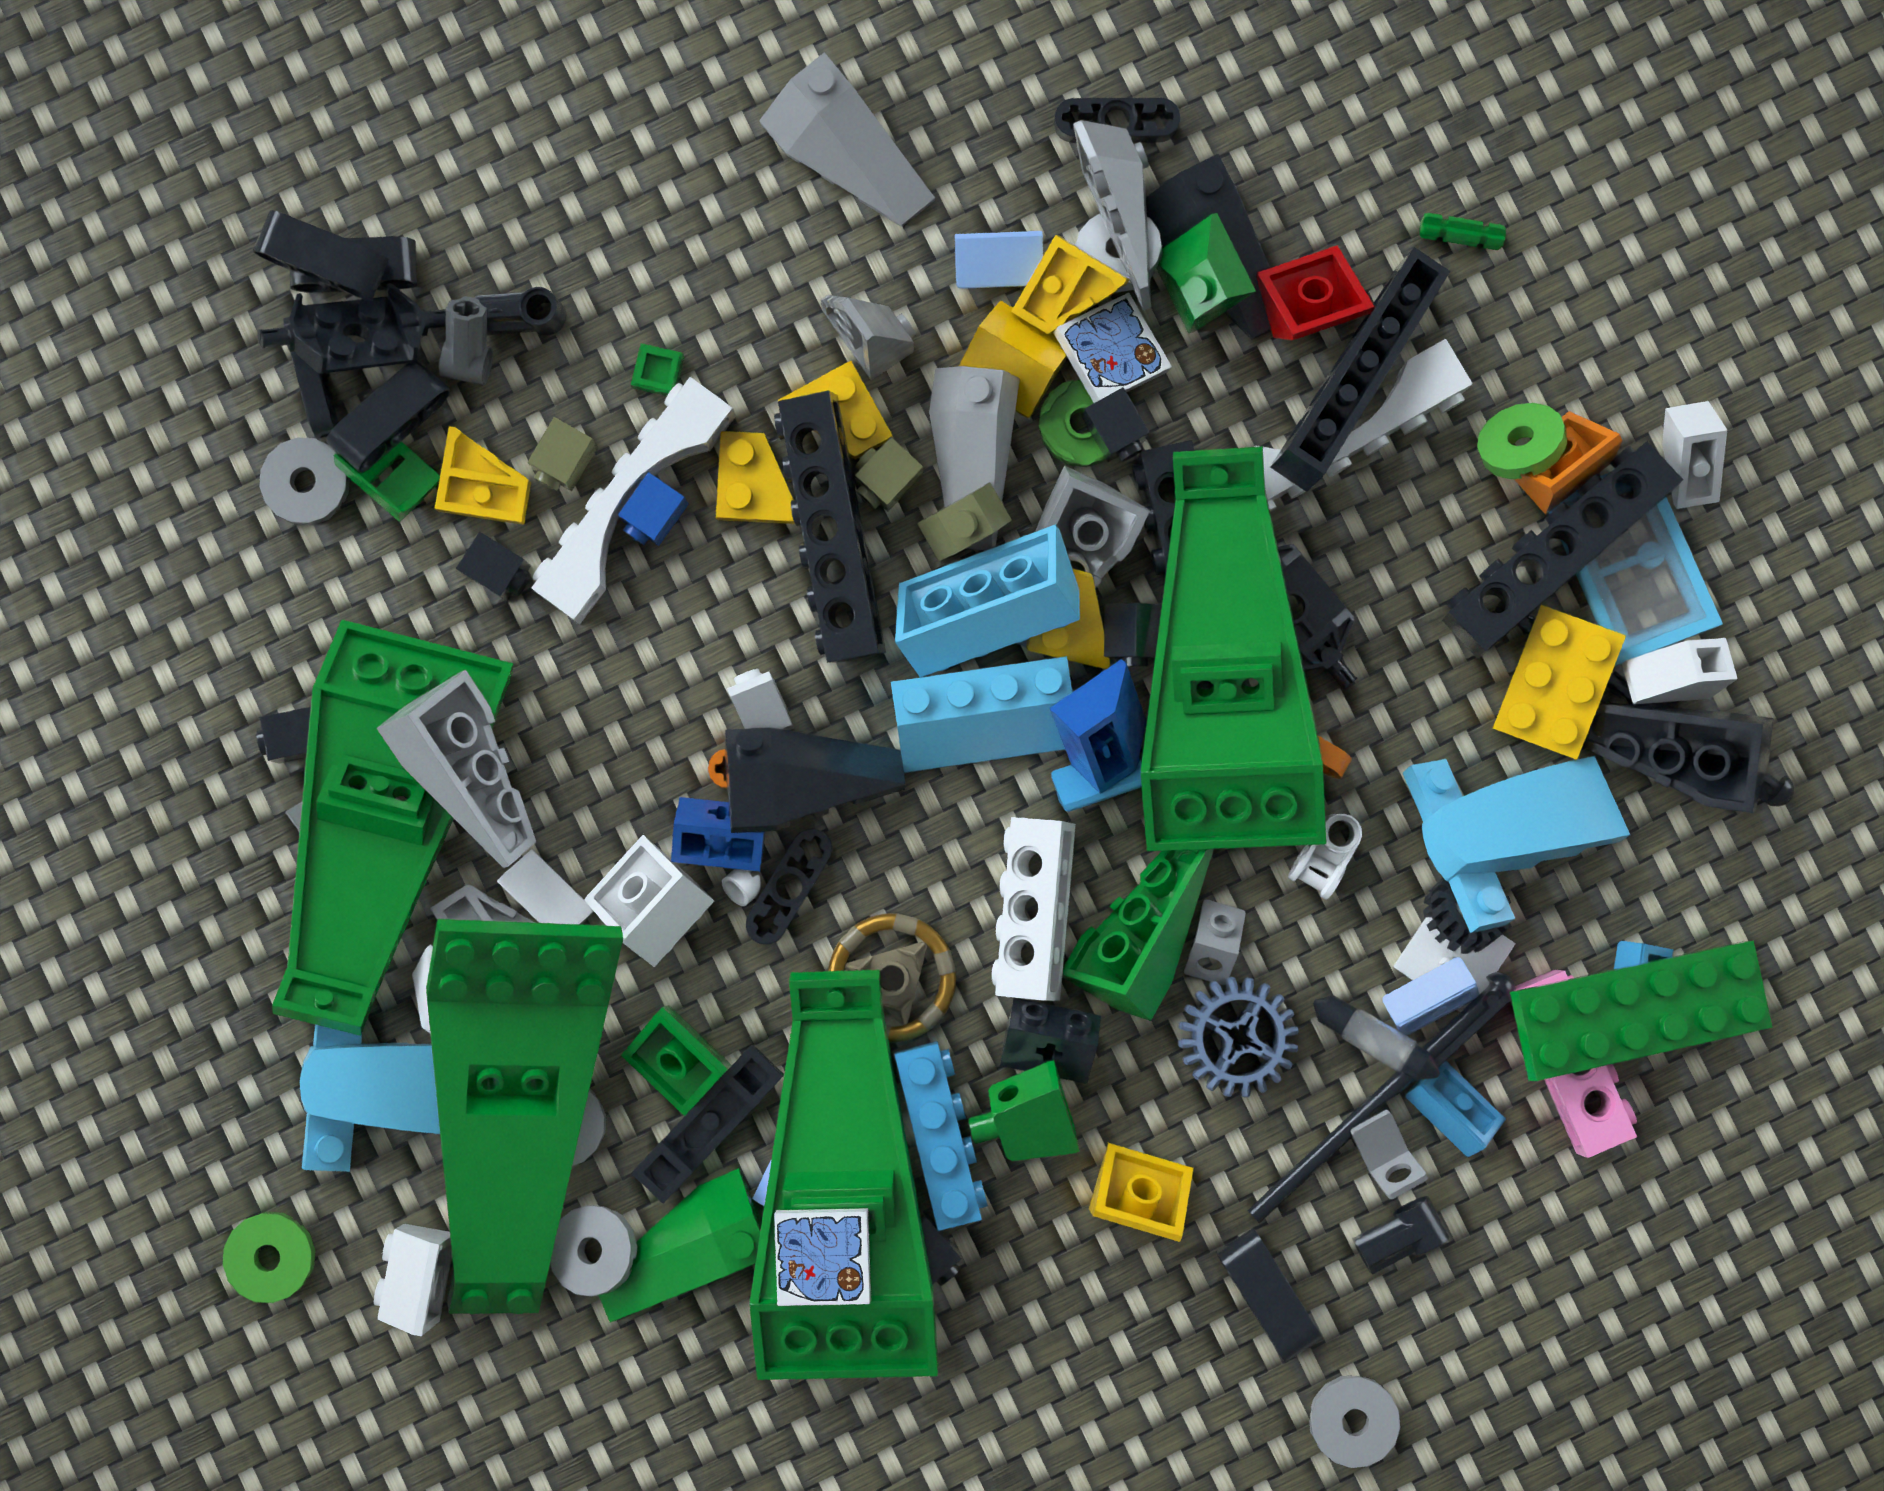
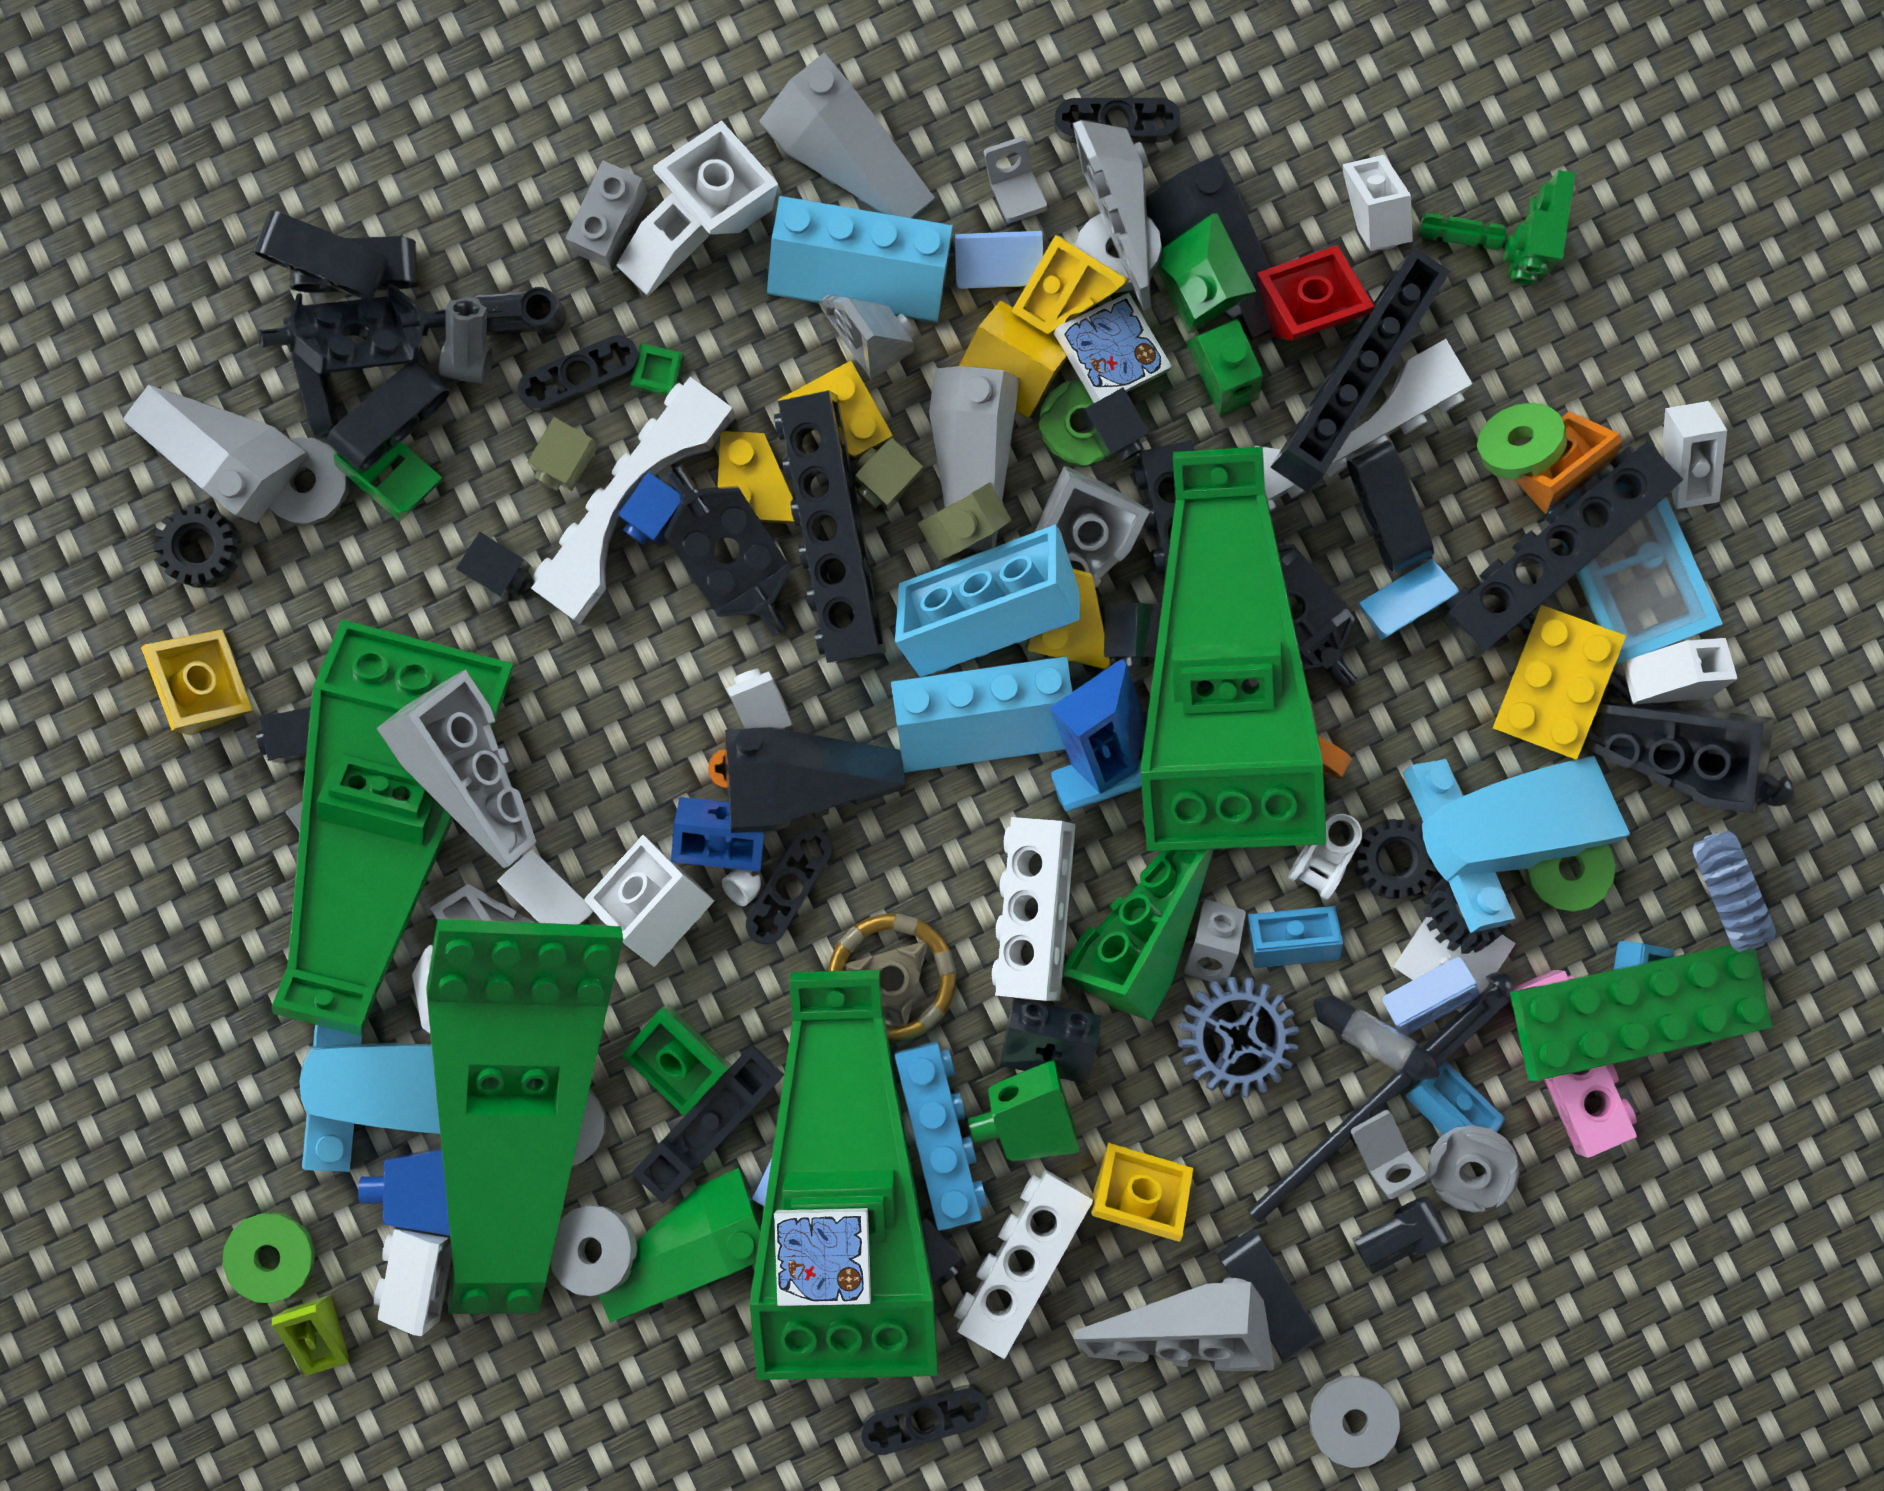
(171, 546): none -> black tyre
(197, 681): none -> yellow slope
(222, 452): none -> light grey wedge
(312, 1335): none -> lime slope
(410, 1192): none -> blue torso
(479, 483): yellow wing -> none
(562, 365): none -> black beam
(607, 215): none -> light grey brick
(661, 244): none -> white slope
(719, 181): none -> white slope
(733, 587): none -> black plate
(859, 257): none -> medium azure slope
(889, 1419): none -> black beam
(1000, 1328): none -> white brick
(1014, 186): none -> light grey bracket
(1205, 1323): none -> light grey wedge
(1226, 365): none -> green torso
(1295, 937): none -> dark azure slope
(1368, 864): none -> black tyre
(1379, 203): none -> white slope
(1390, 506): none -> black beam
(1407, 598): none -> slope
(1473, 1145): none -> light grey tile
(1541, 238): none -> green plate
(1583, 892): none -> bright green tile
(1734, 891): none -> sand blue gear

